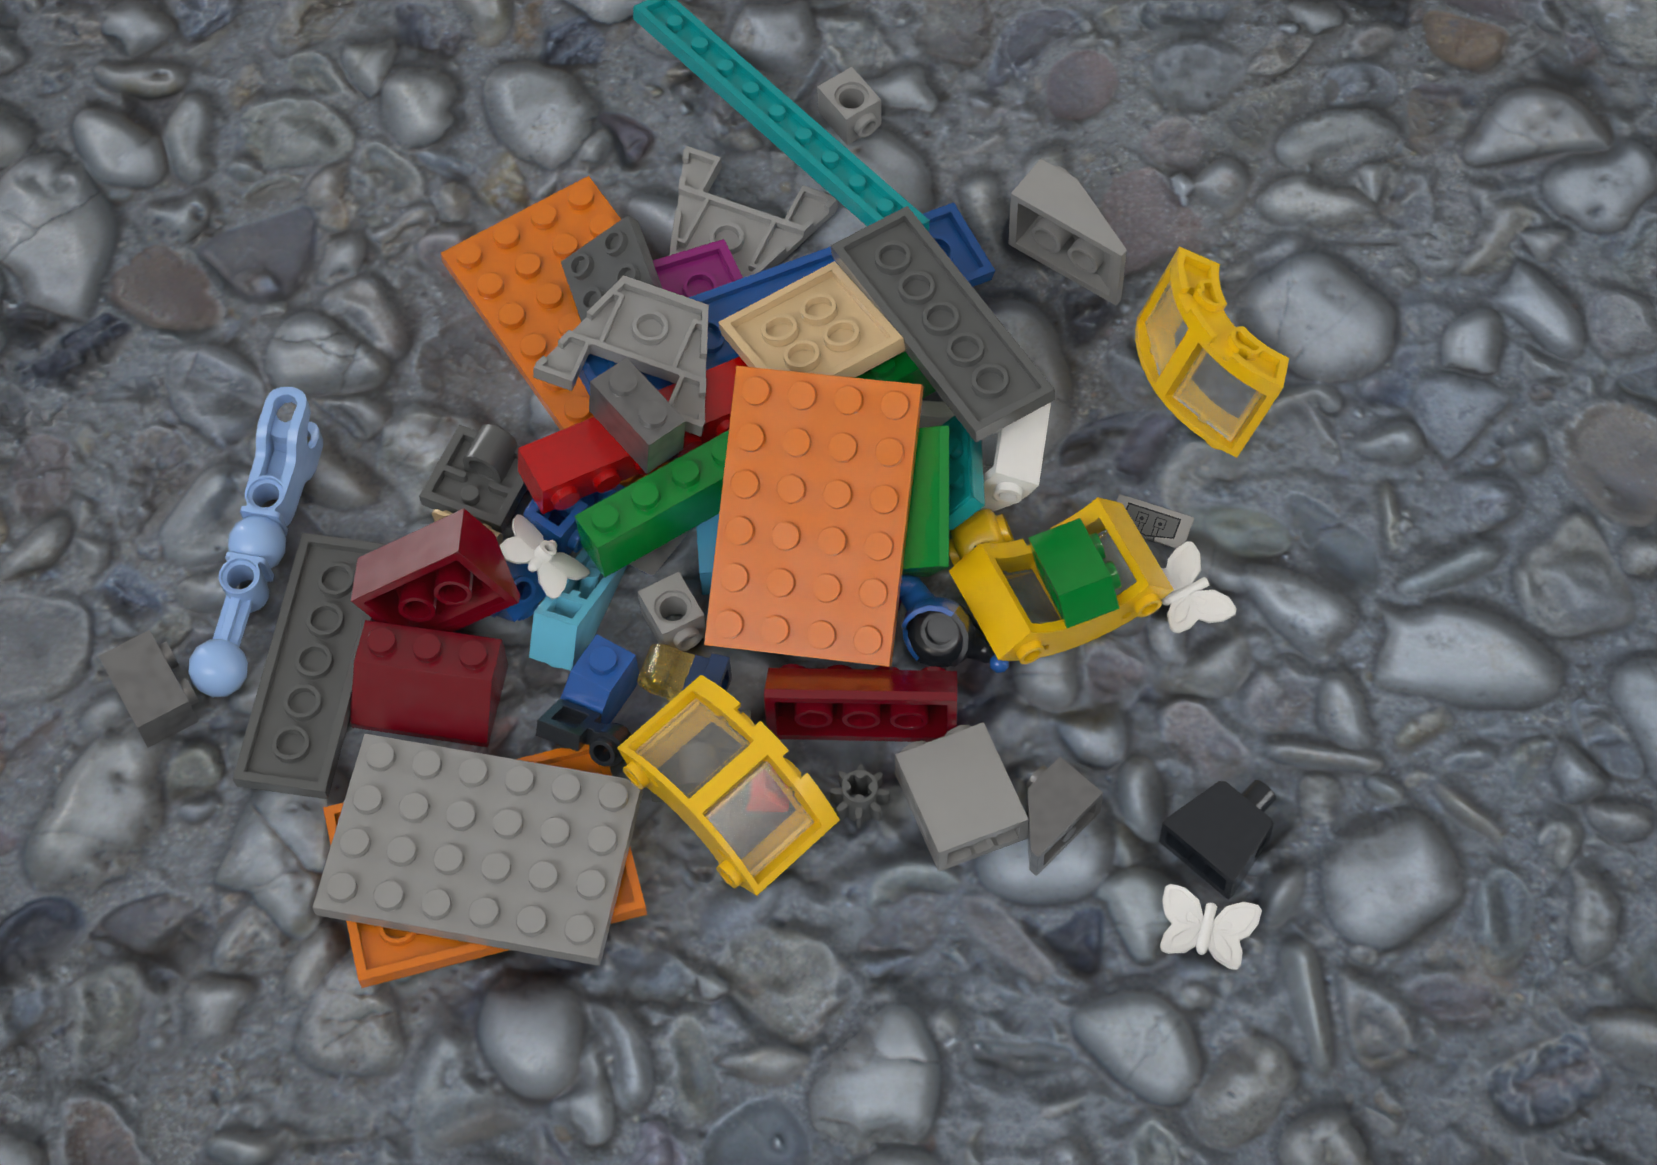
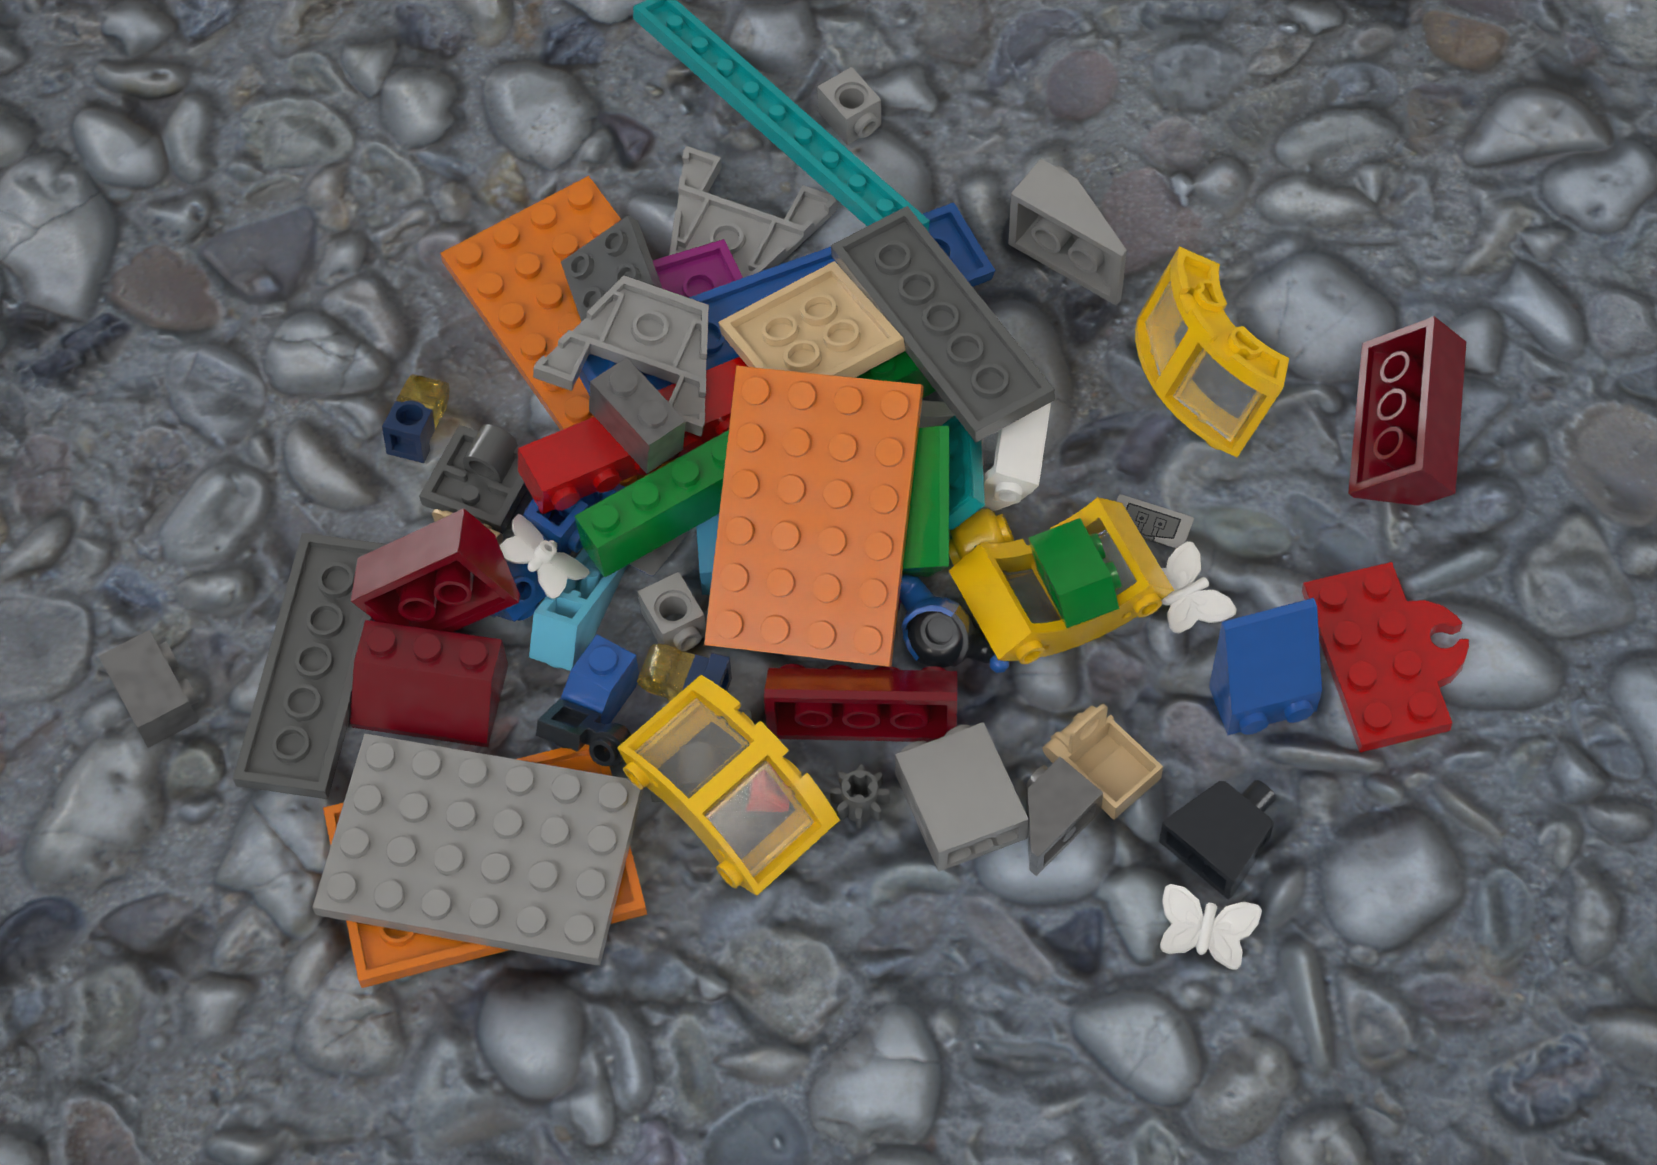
(258, 540): light blue piece -> none
(415, 417): none -> dark blue leg
(1106, 758): none -> tan piece
(1268, 668): none -> blue slope
(1385, 655): none -> red plate
(1408, 415): none -> dark red slope

